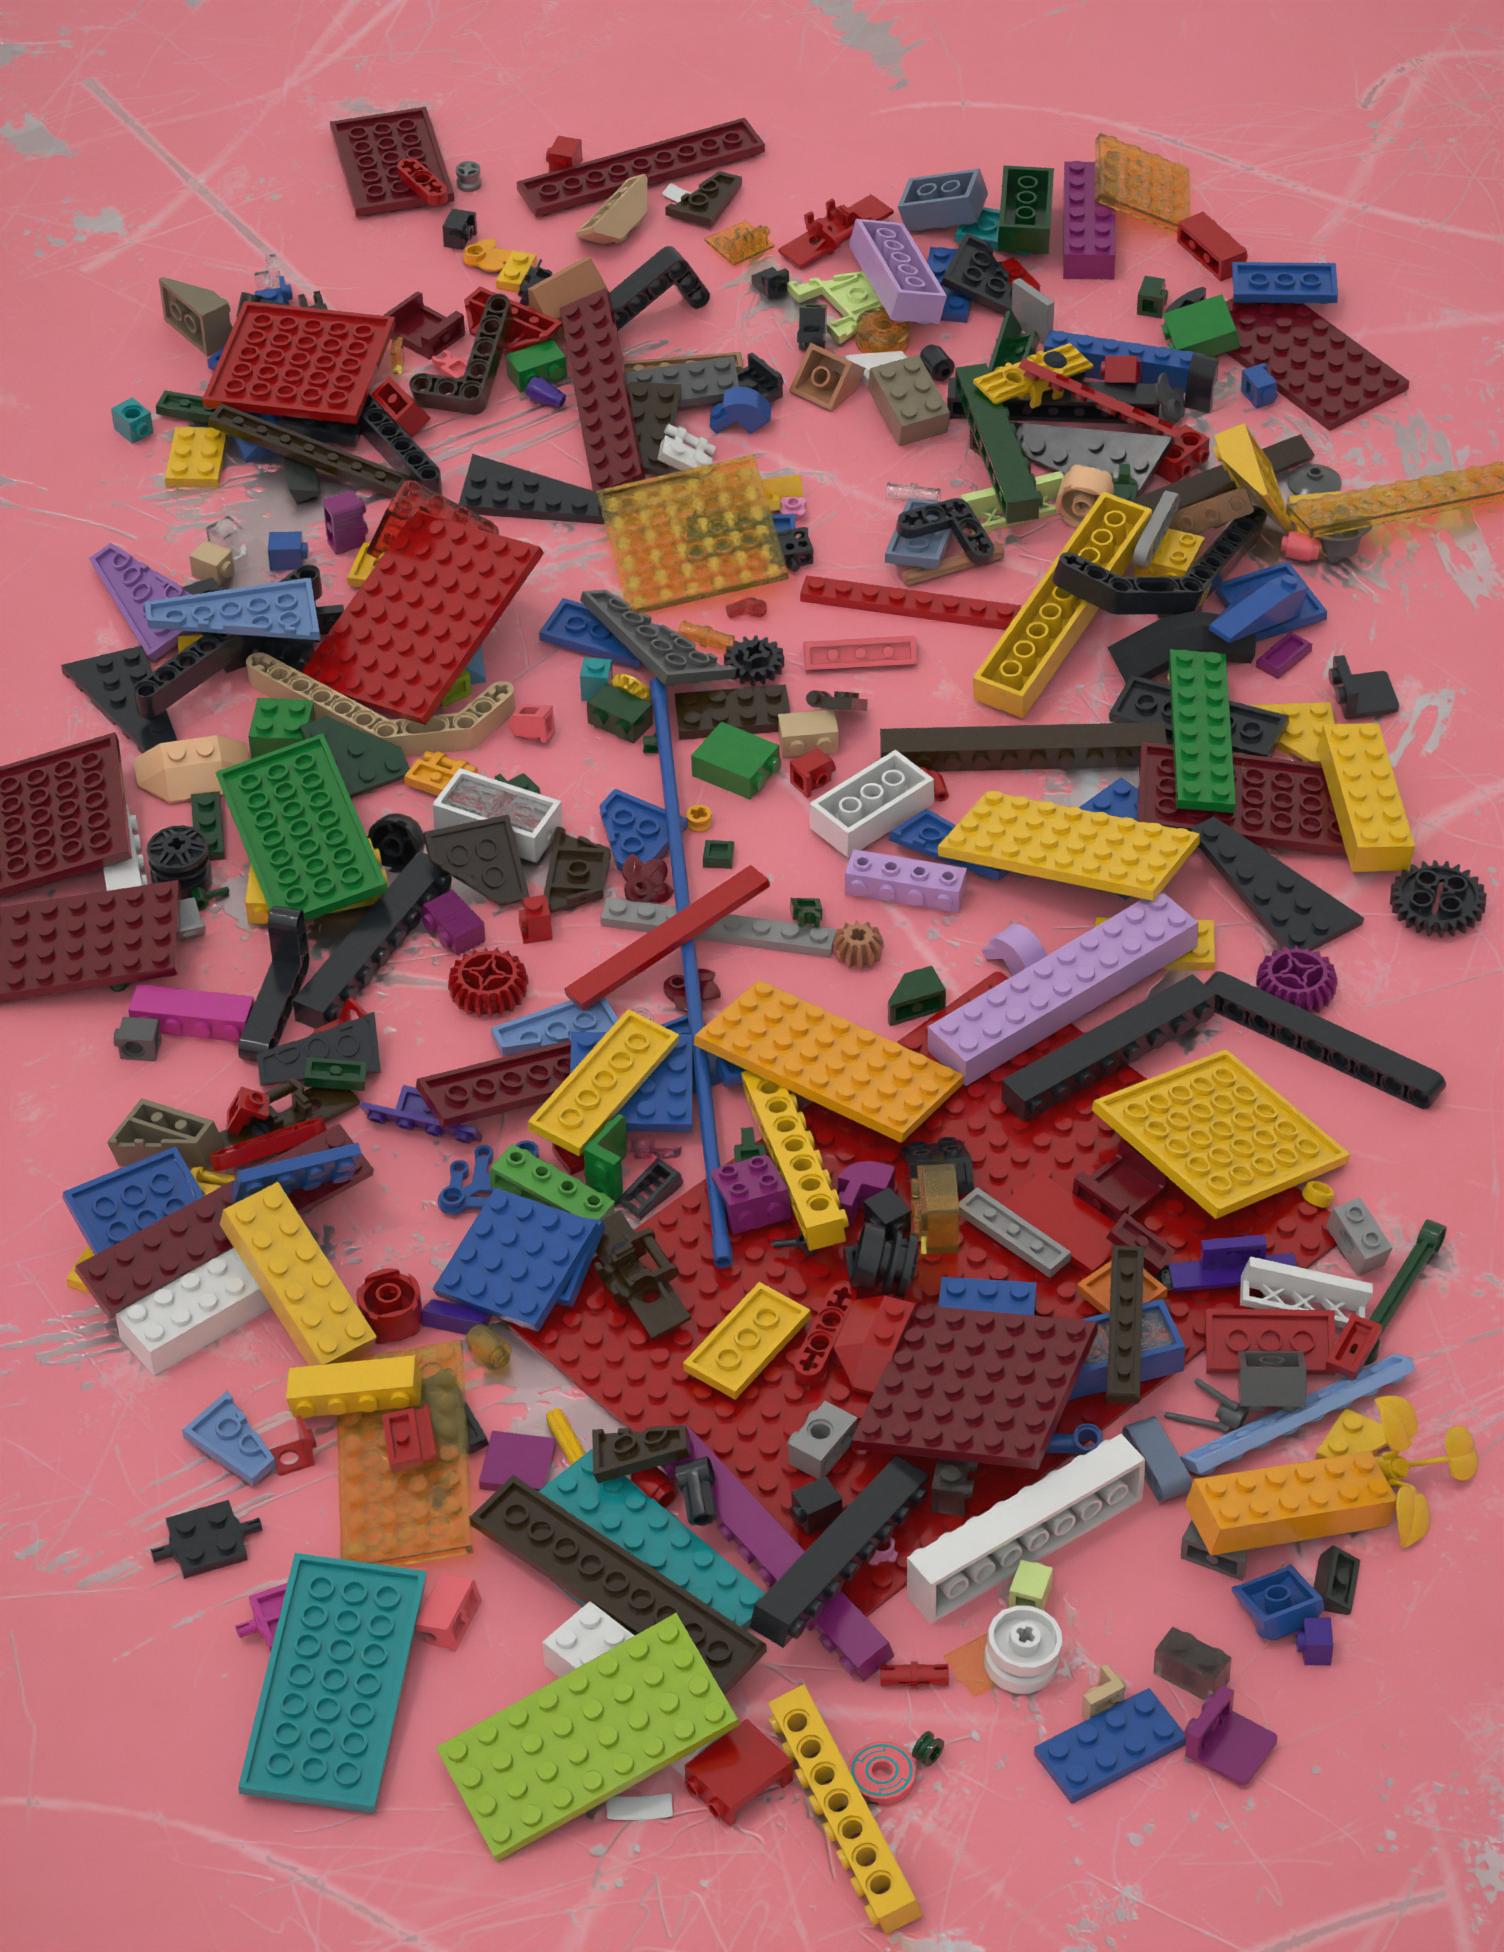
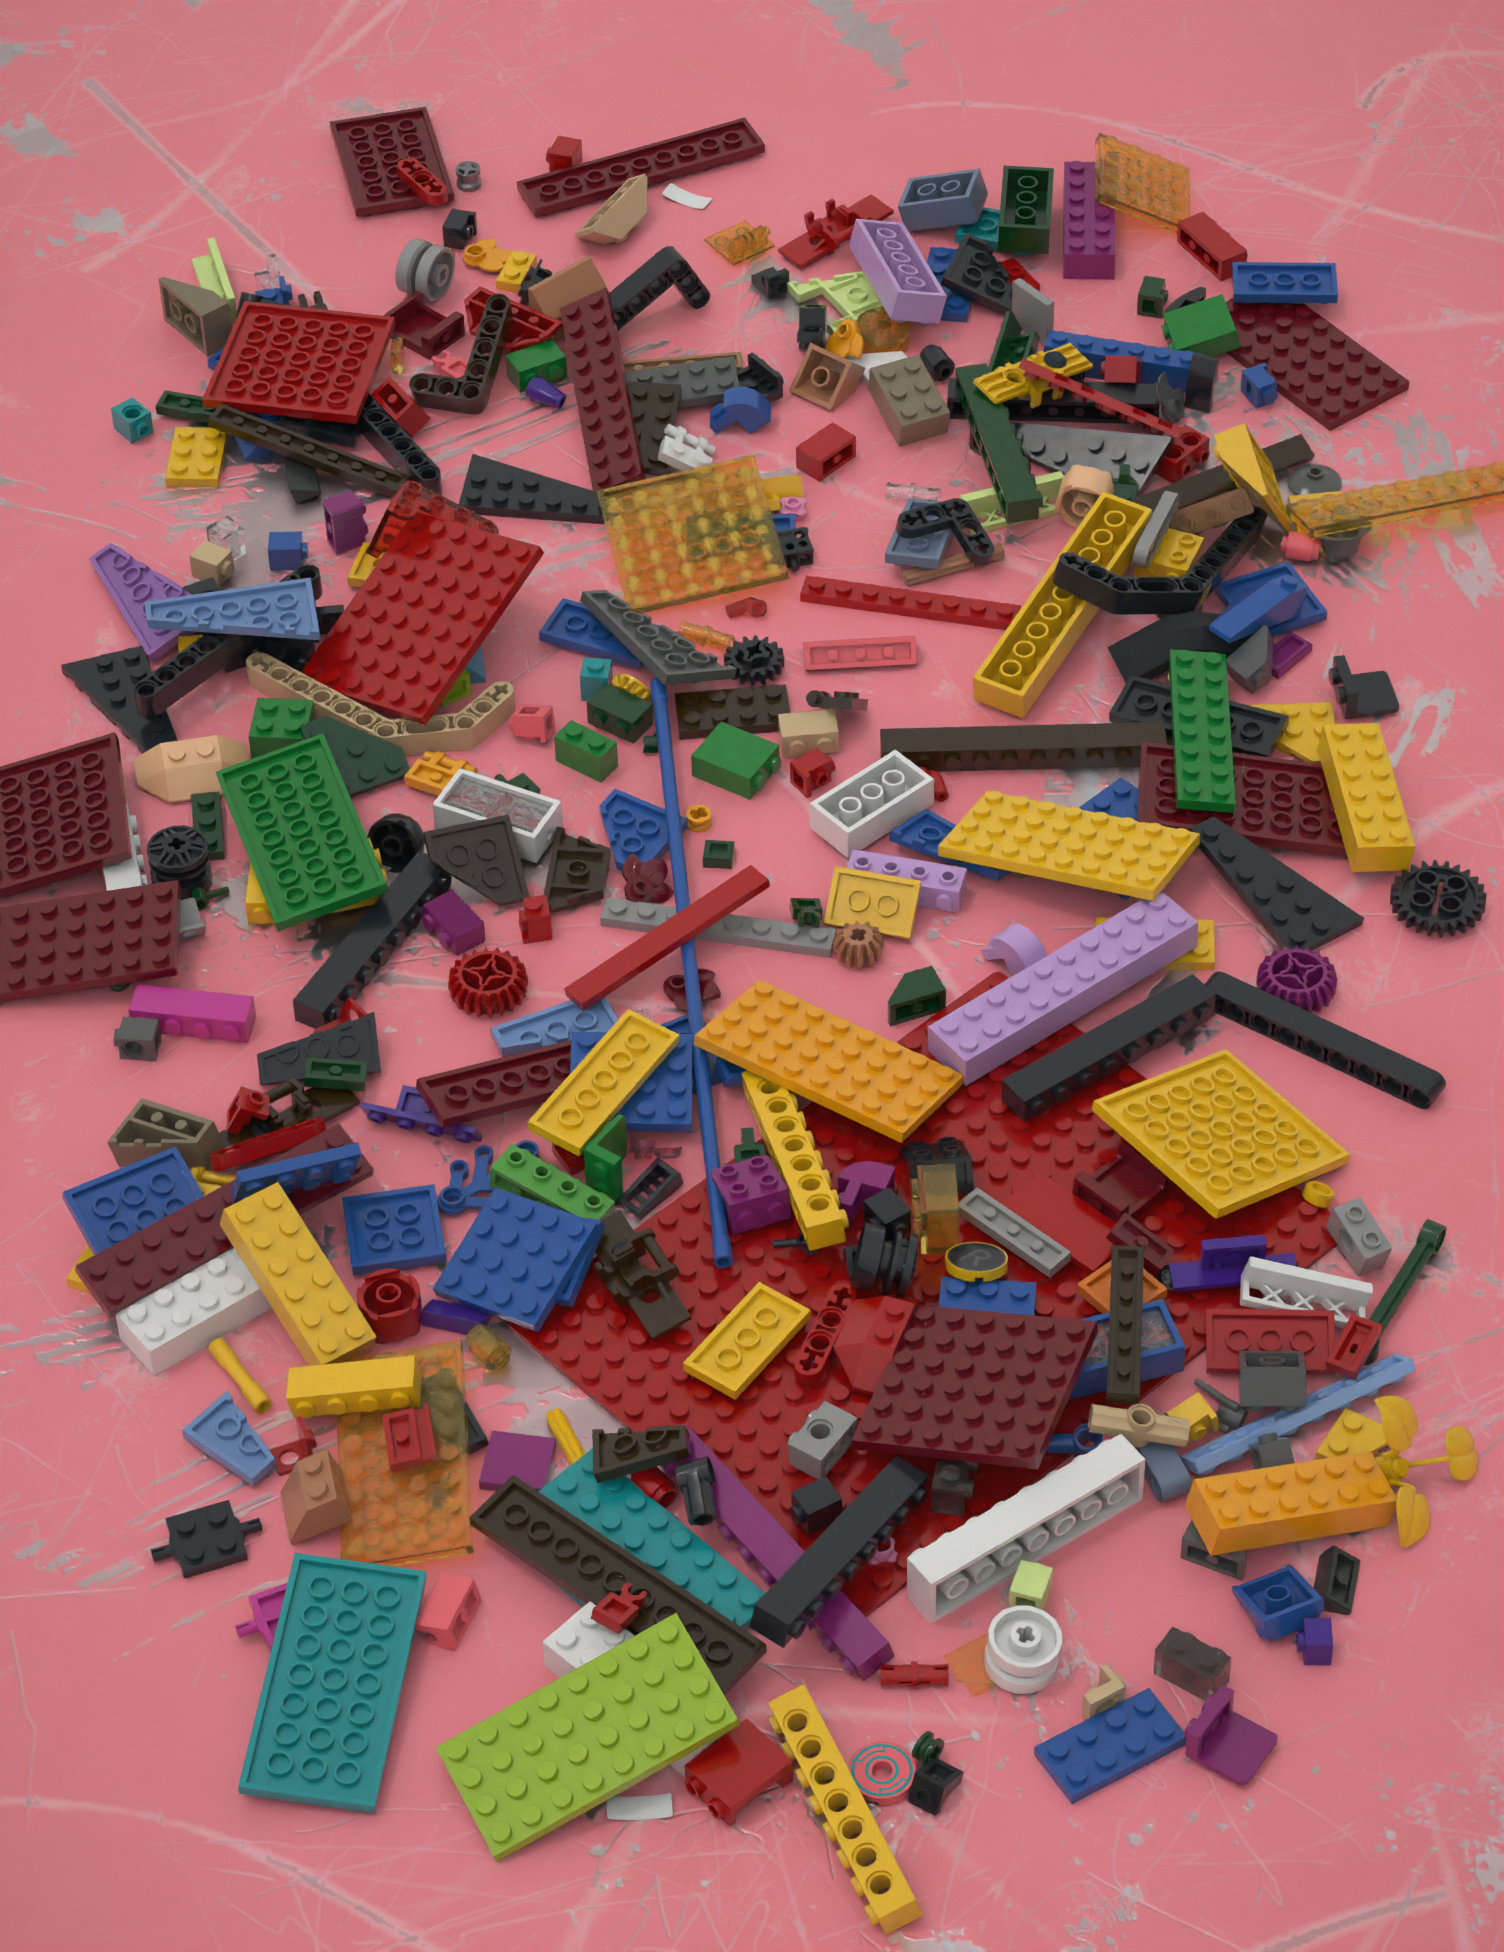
(213, 276): none -> yellowish green fence
(230, 1362): none -> yellow piece
(281, 983): black beam -> none
(315, 1497): none -> nougat slope
(394, 1229): none -> blue plate
(425, 269): none -> light grey wheel
(586, 751): none -> green brick
(618, 1611): none -> red plate
(708, 201): dark brown wing -> none
(825, 451): none -> red brick
(846, 340): none -> light orange plate
(873, 898): none -> yellow plate
(932, 1784): none -> black bracket
(976, 1260): none -> tile
(1138, 1425): none -> tan piece
(1200, 1416): none -> yellow brick
(1253, 661): none -> dark grey slope
(1271, 1451): none -> dark grey brick

